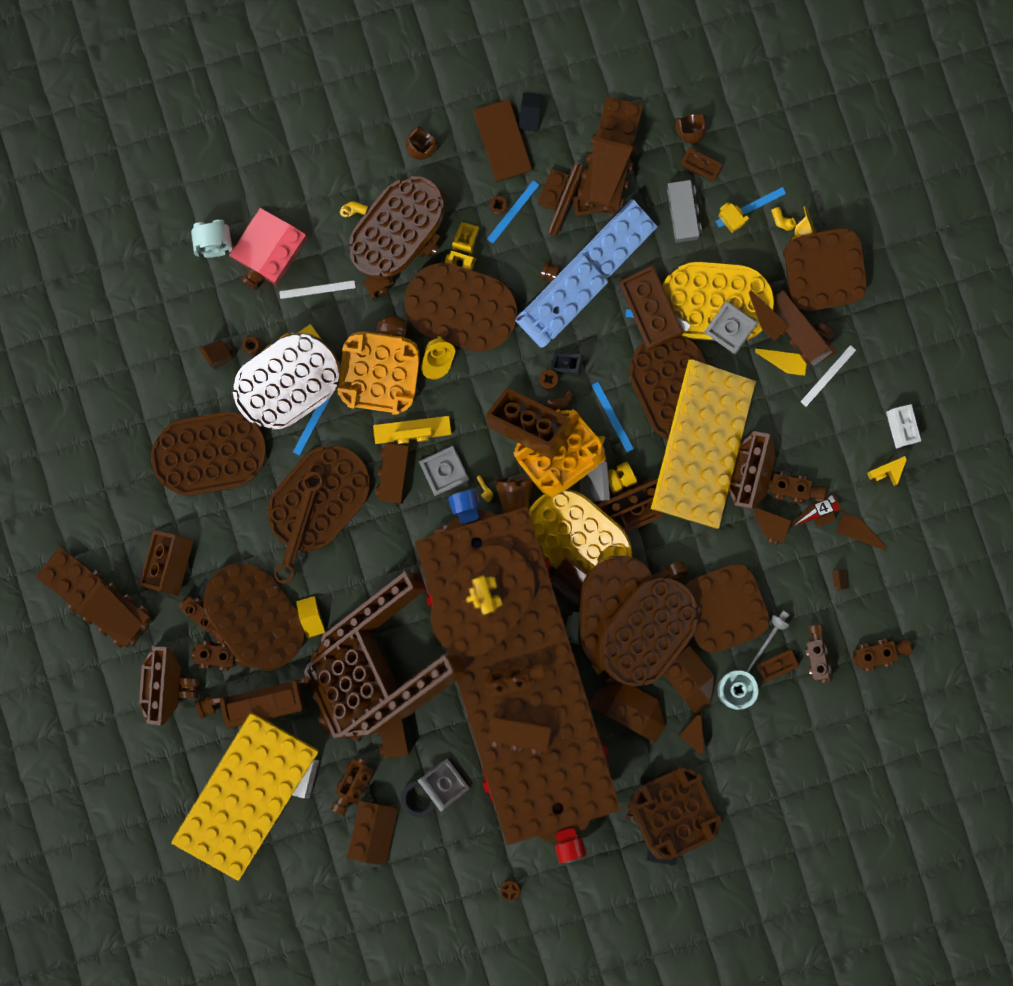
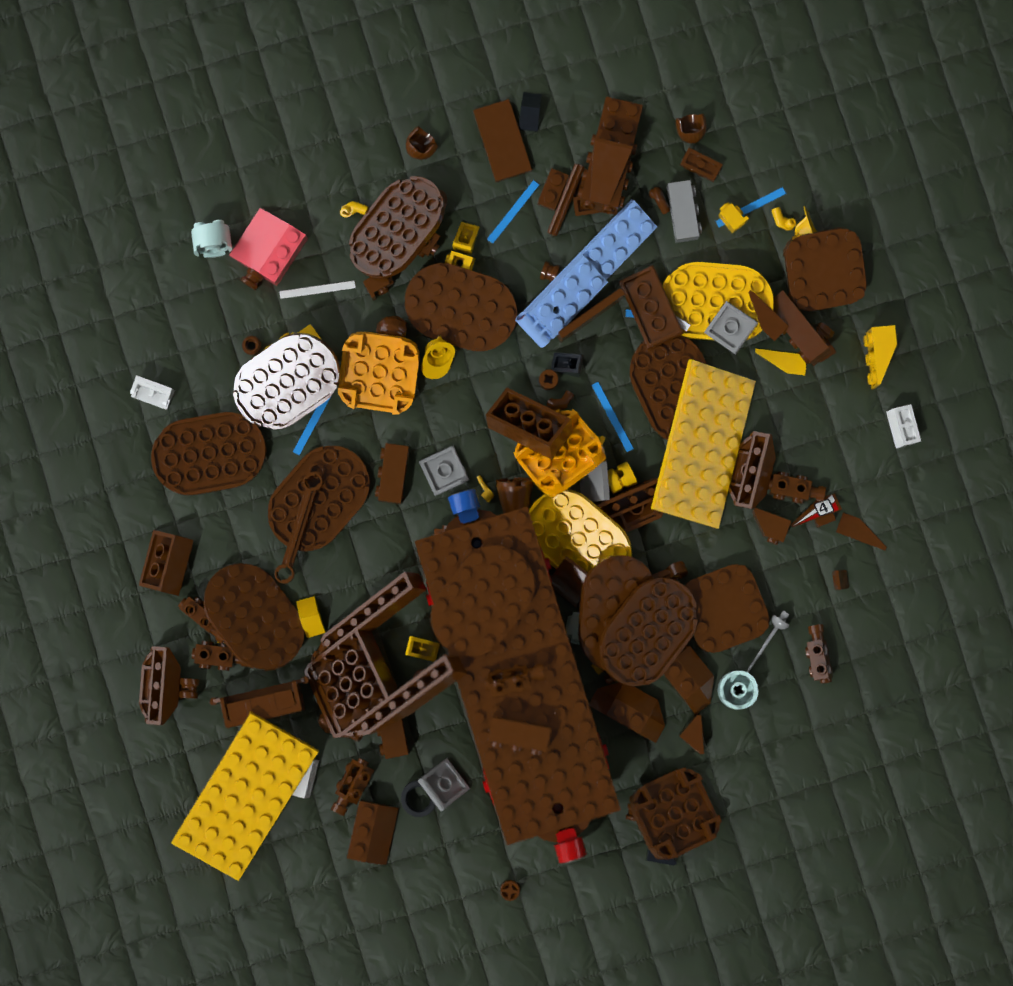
(95, 598): reddish brown wedge -> none
(152, 392): none -> white hinge
(204, 707): reddish brown wheel -> none
(217, 353): reddish brown slope -> none
(412, 430): yellow bracket -> none
(422, 649): none -> yellow slope
(481, 595): yellow hips -> none
(504, 205): reddish brown bush -> none
(590, 315): none -> reddish brown tile
(657, 194): none -> reddish brown arm
(777, 665): reddish brown plate -> none
(828, 375): white sticker -> none
(877, 655): reddish brown brick -> none
(881, 345): none -> yellow slope
(893, 468): yellow slope -> none

